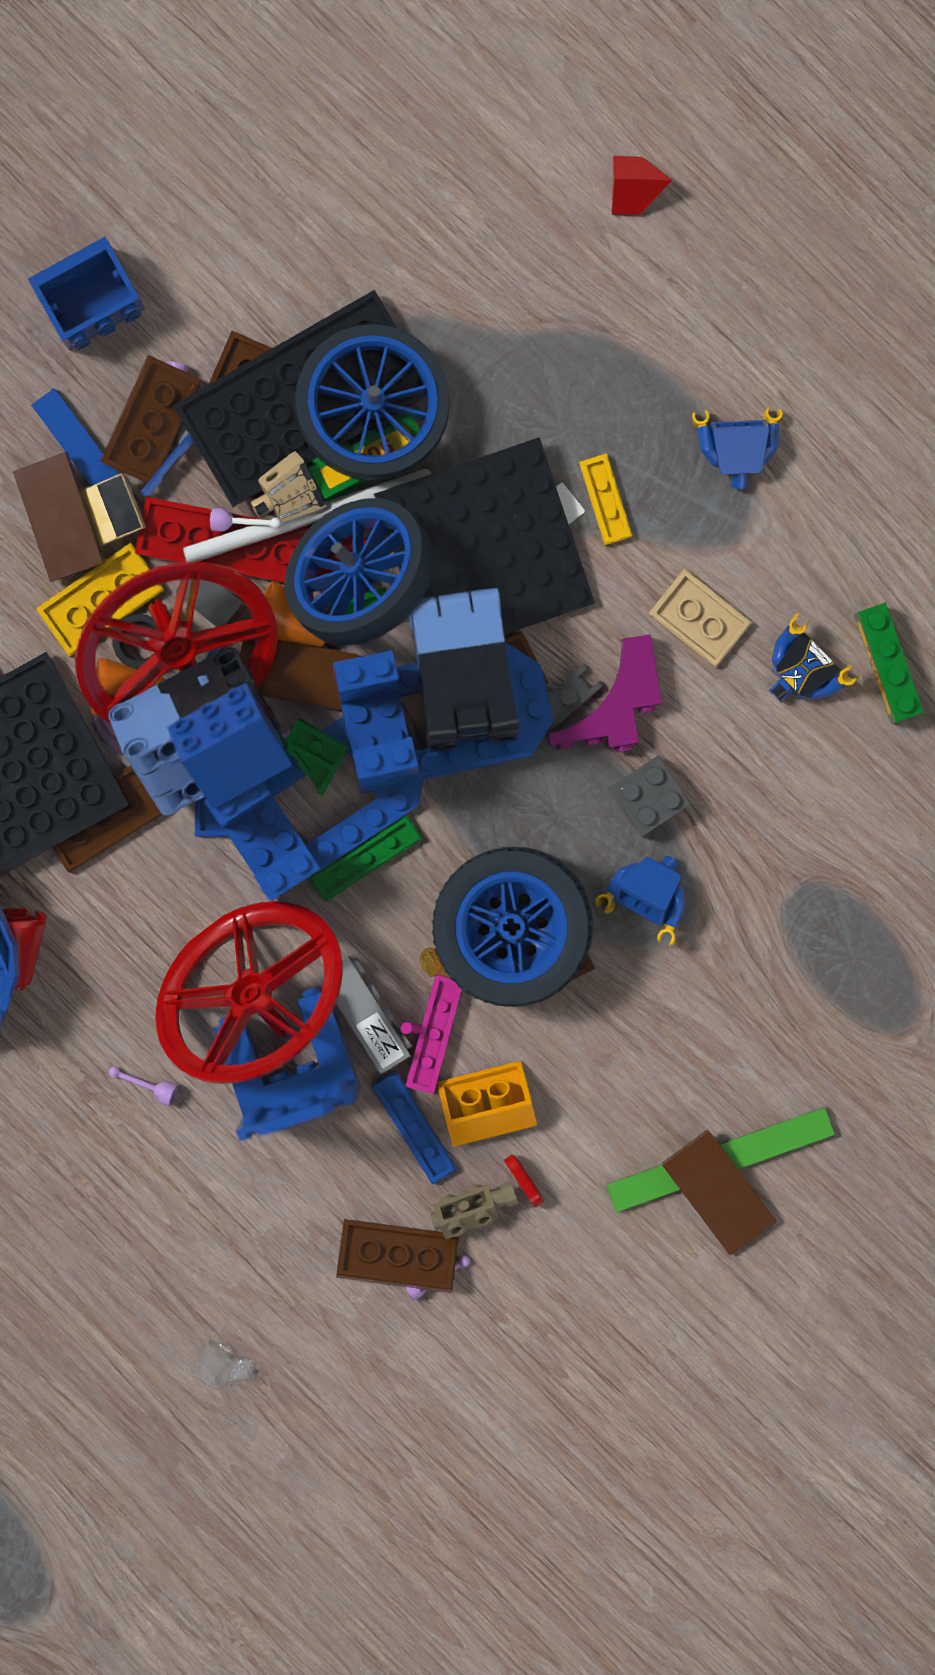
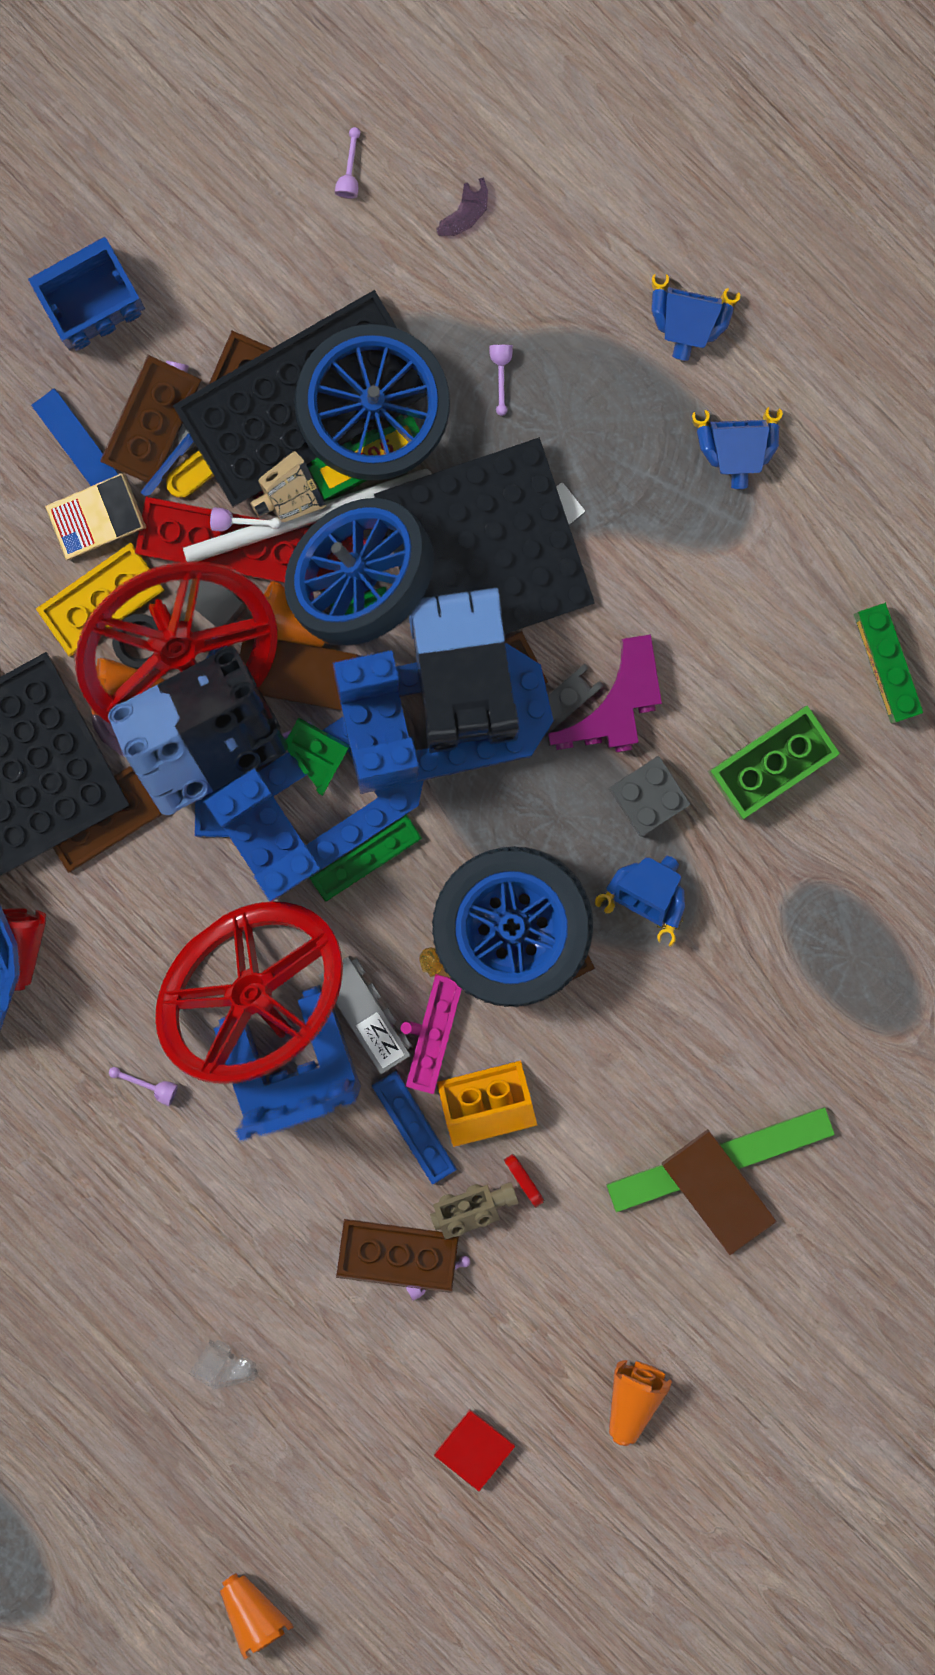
(59, 517): reddish brown tile -> none
(188, 476): none -> yellow tile
(229, 746): blue container -> none
(252, 1615): none -> orange cone
(347, 184): none -> lavender hinge
(469, 211): none -> clear purple piece
(474, 1450): none -> red tile
(501, 356): none -> lavender hinge
(605, 499): yellow tile -> none
(635, 185): red slope -> none
(635, 1398): none -> orange cone
(690, 317): none -> blue torso
(699, 618): tan tile -> none
(773, 762): none -> bright green brick
(805, 667): torso -> none

